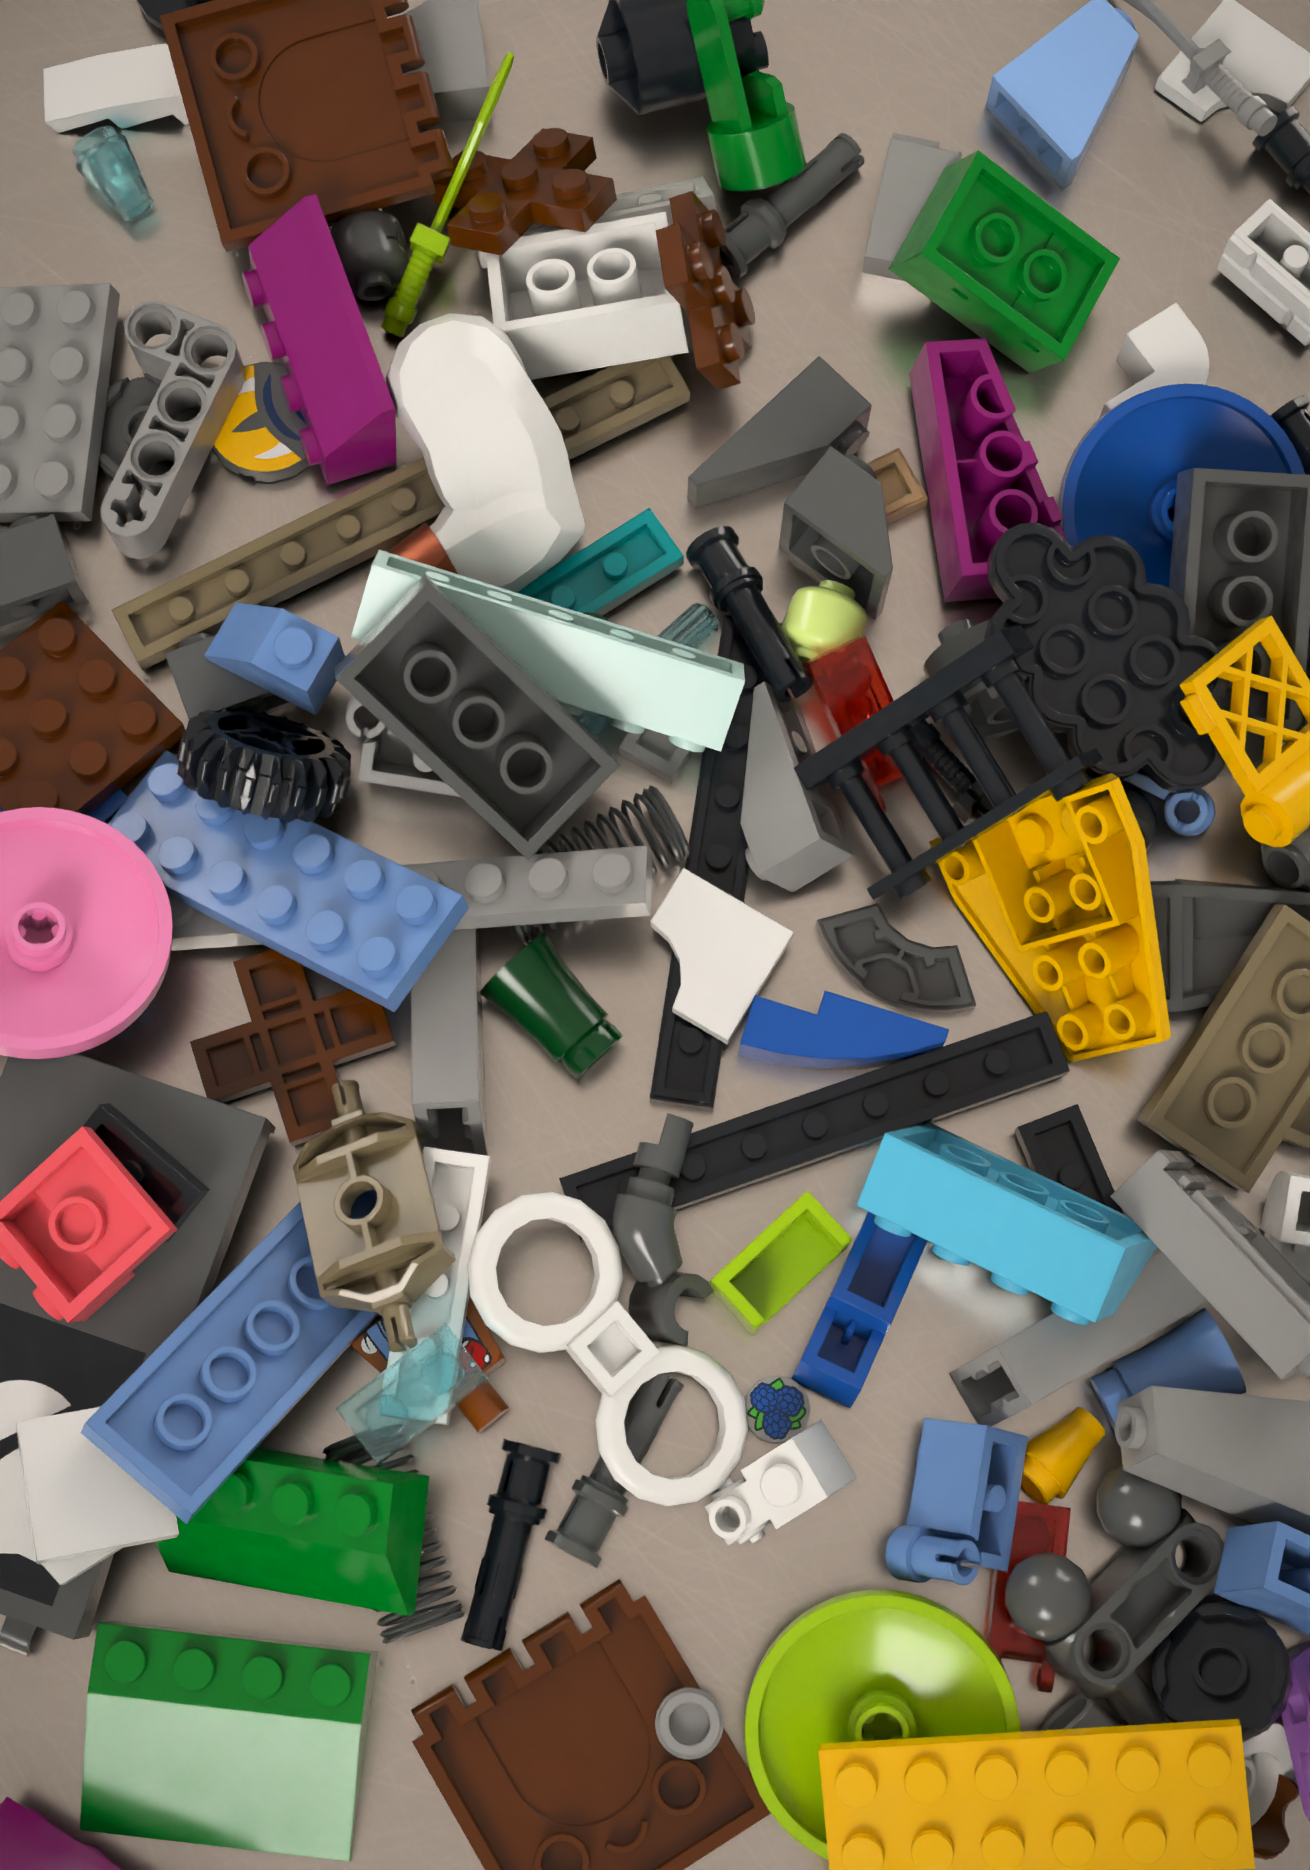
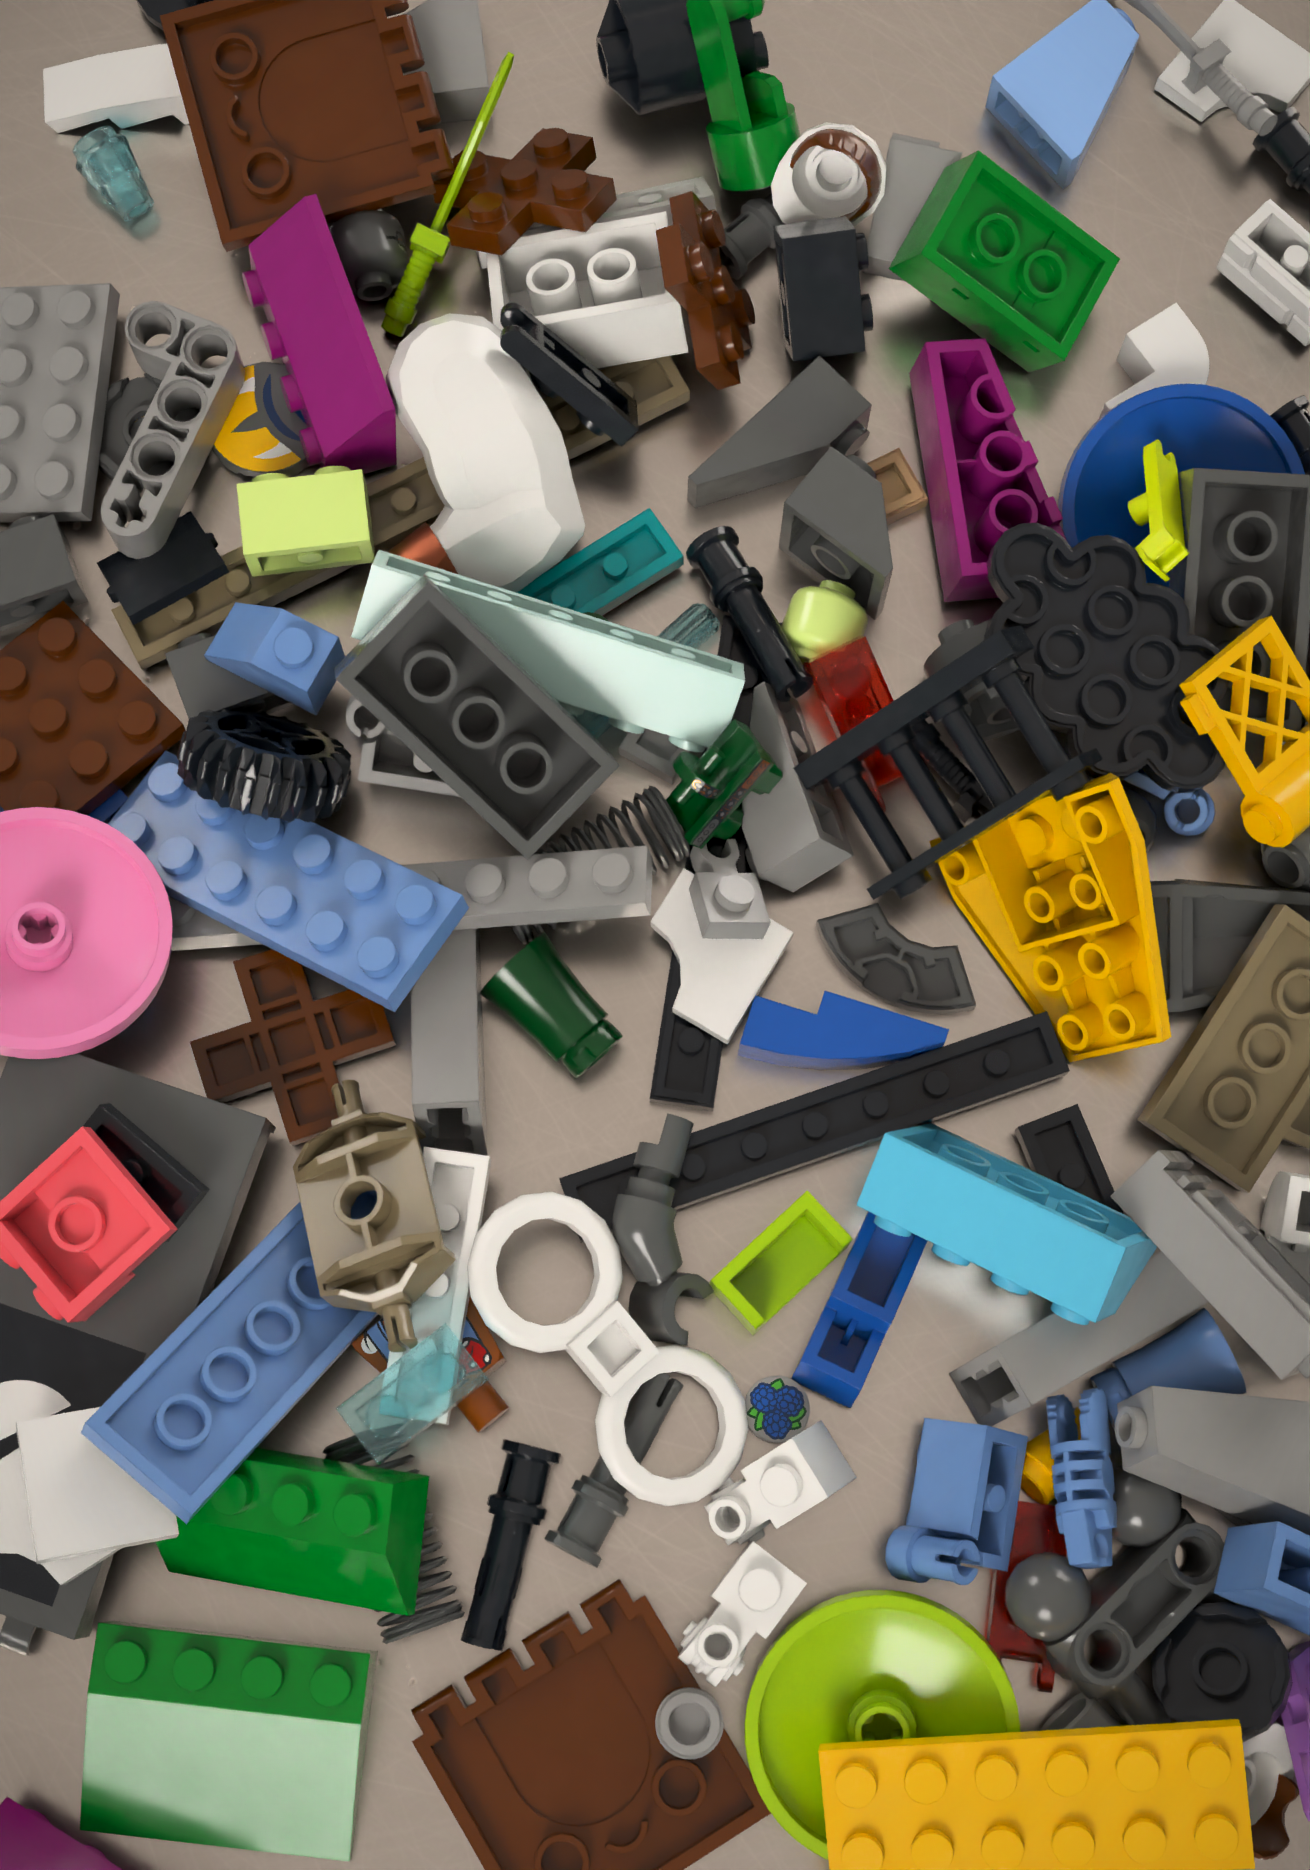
(172, 573): none -> black piece
(305, 521): none -> yellowish green brick
(565, 373): none -> black hinge
(718, 782): none -> dark green hips
(724, 900): none -> light grey plate
(750, 1601): none -> white brick
(822, 287): none -> black brick
(829, 175): none -> white piece
(1083, 1478): none -> medium blue hinge
(1162, 510): none -> neon yellow piece

